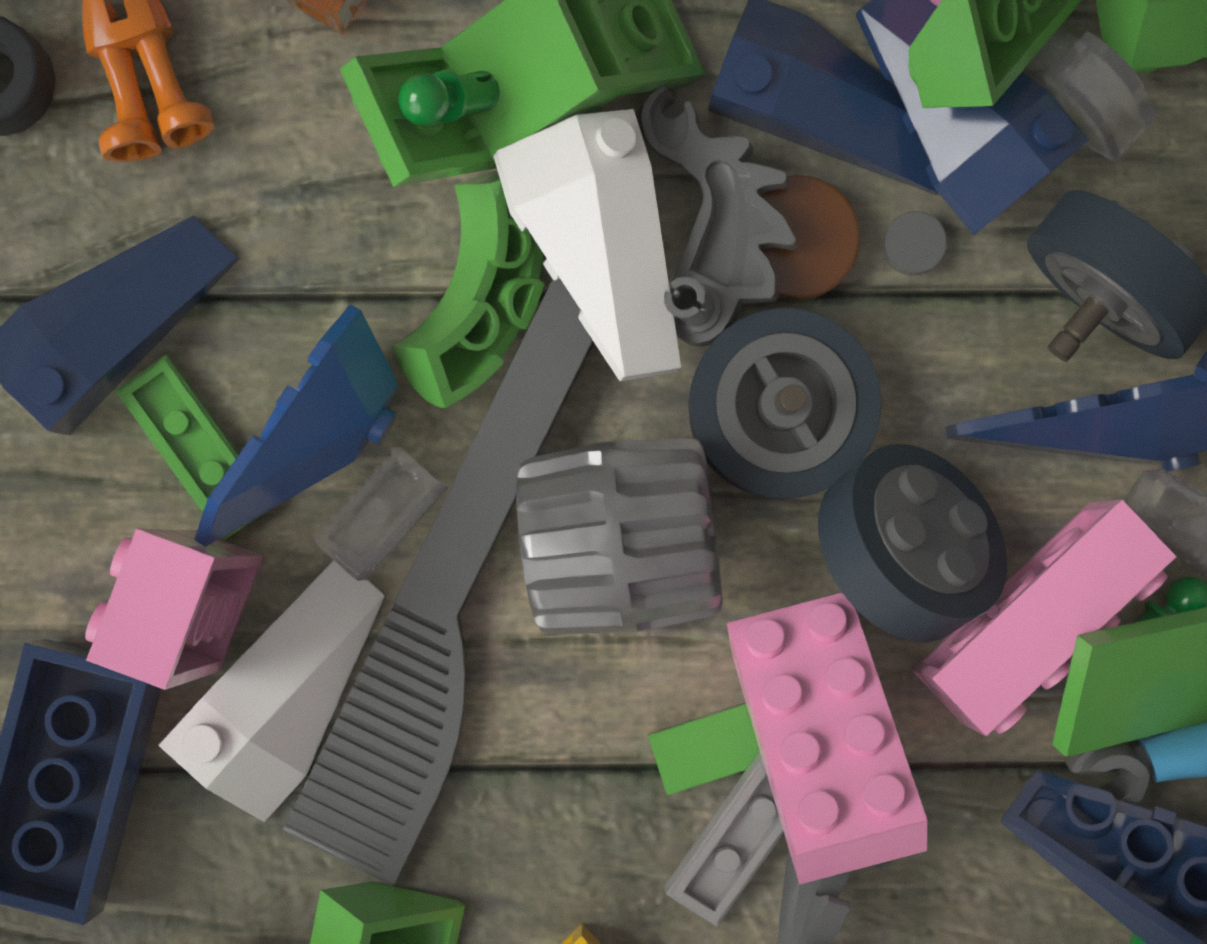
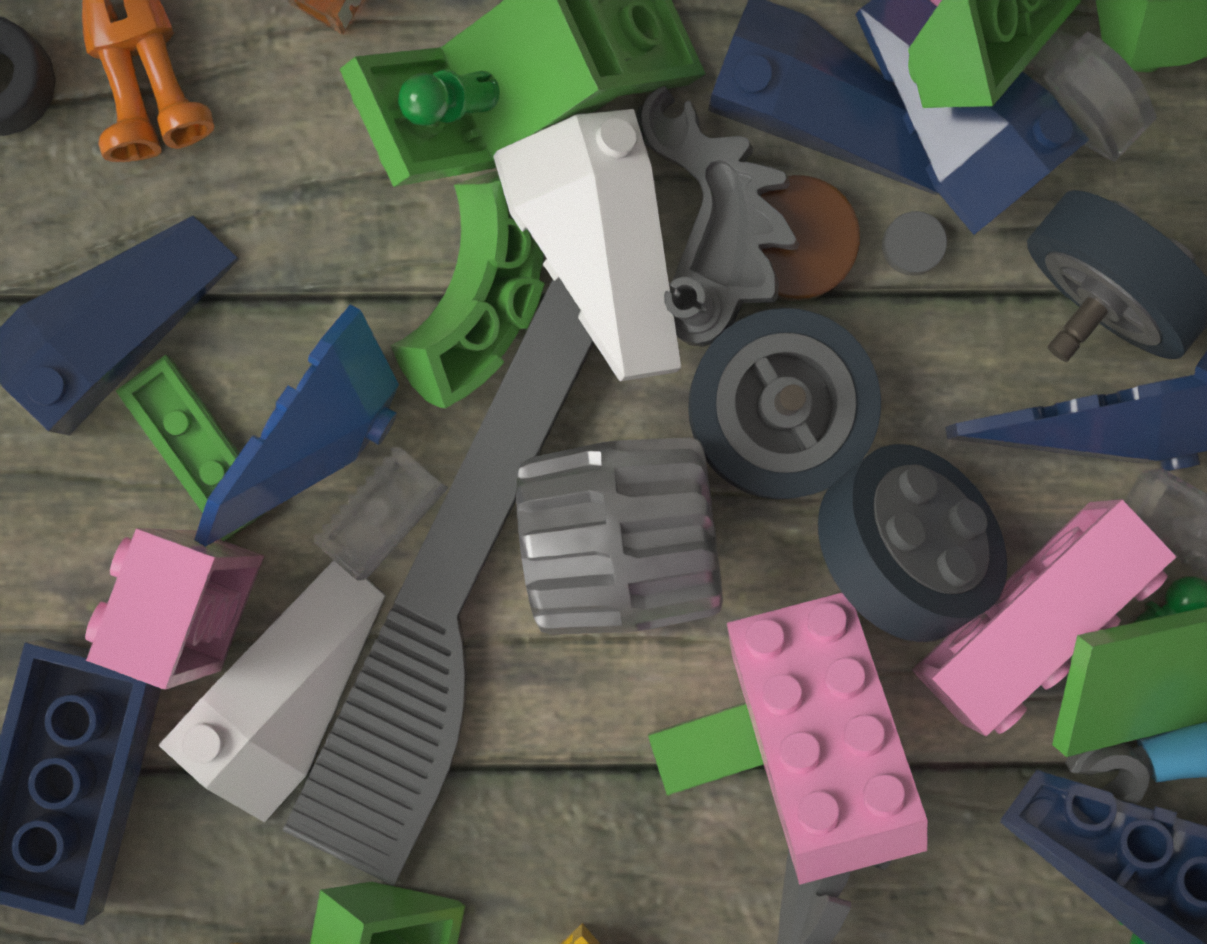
(729, 848): light grey tile -> none

